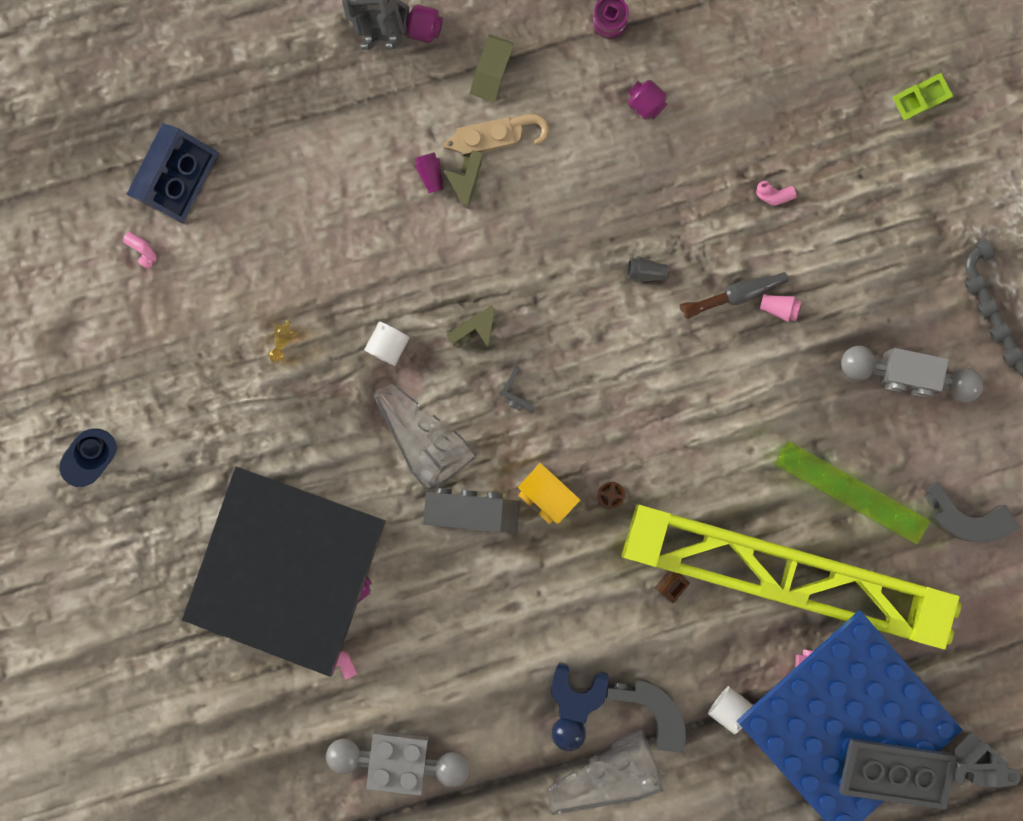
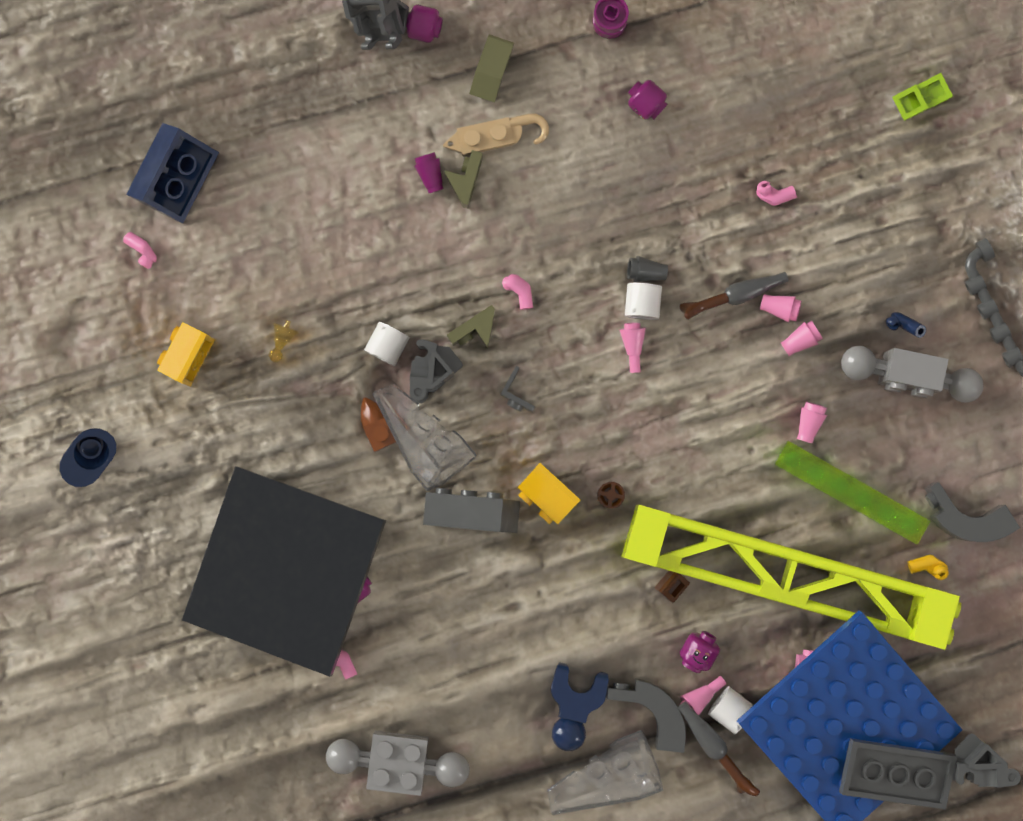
(185, 354): none -> yellow slope
(375, 425): none -> dark orange plate
(433, 370): none -> dark grey piece
(520, 287): none -> bright pink arm
(633, 339): none -> bright pink cone
(643, 301): none -> white piece
(699, 651): none -> magenta head
(701, 697): none -> bright pink cone
(716, 748): none -> dark grey piece
(802, 338): none -> bright pink cone
(811, 420): none -> bright pink cone
(906, 323): none -> dark blue arm
(930, 564): none -> yellow arm

